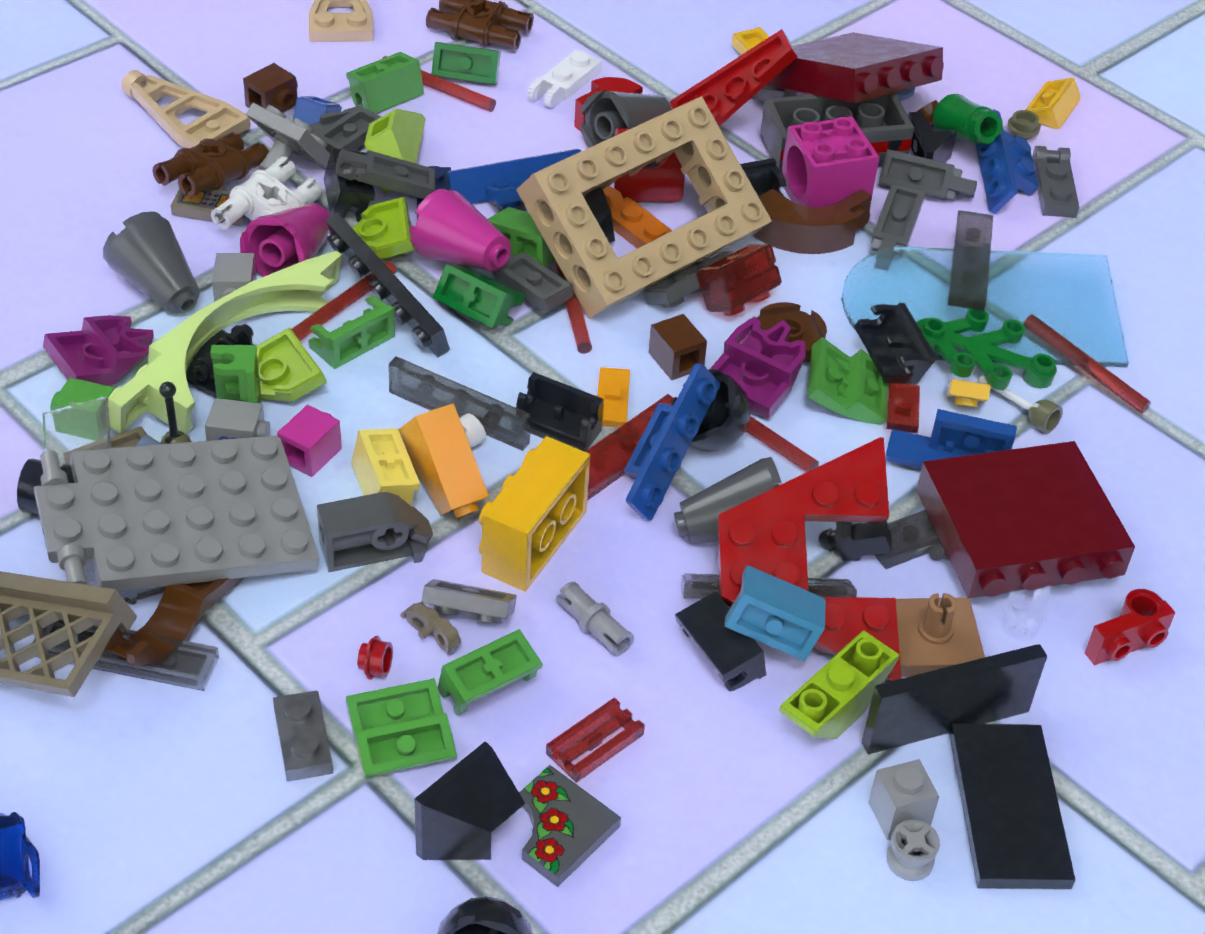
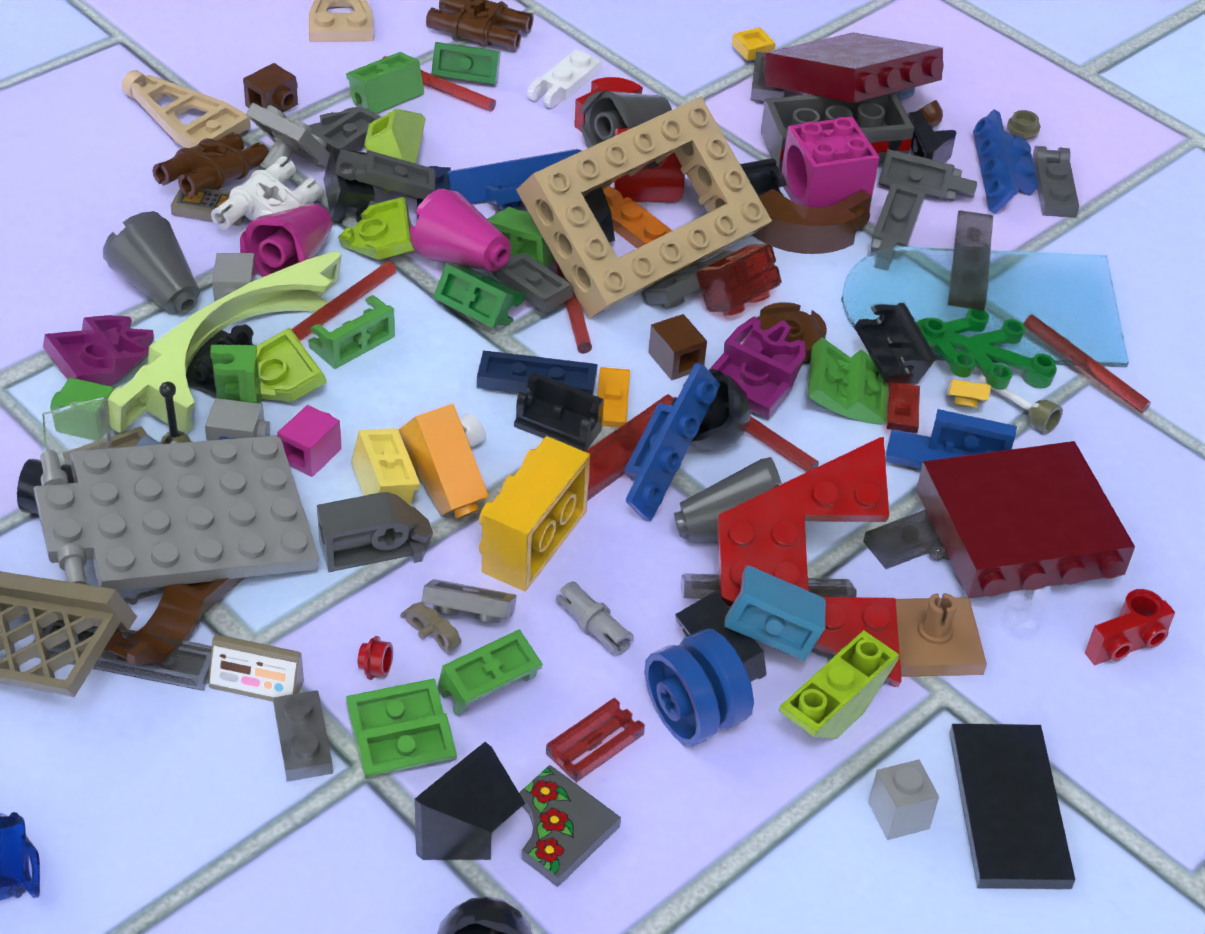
(254, 668): none -> slope
(311, 107): blue slope -> none
(386, 286): black plate -> none
(435, 391): clear smoke tile -> none
(512, 371): none -> dark blue plate
(699, 686): none -> blue wheel
(741, 78): red wing -> none
(858, 539): black piece -> none
(908, 838): light grey wheel -> none
(957, 694): black tile -> none
(969, 119): green plant -> none
(1055, 102): yellow slope -> none

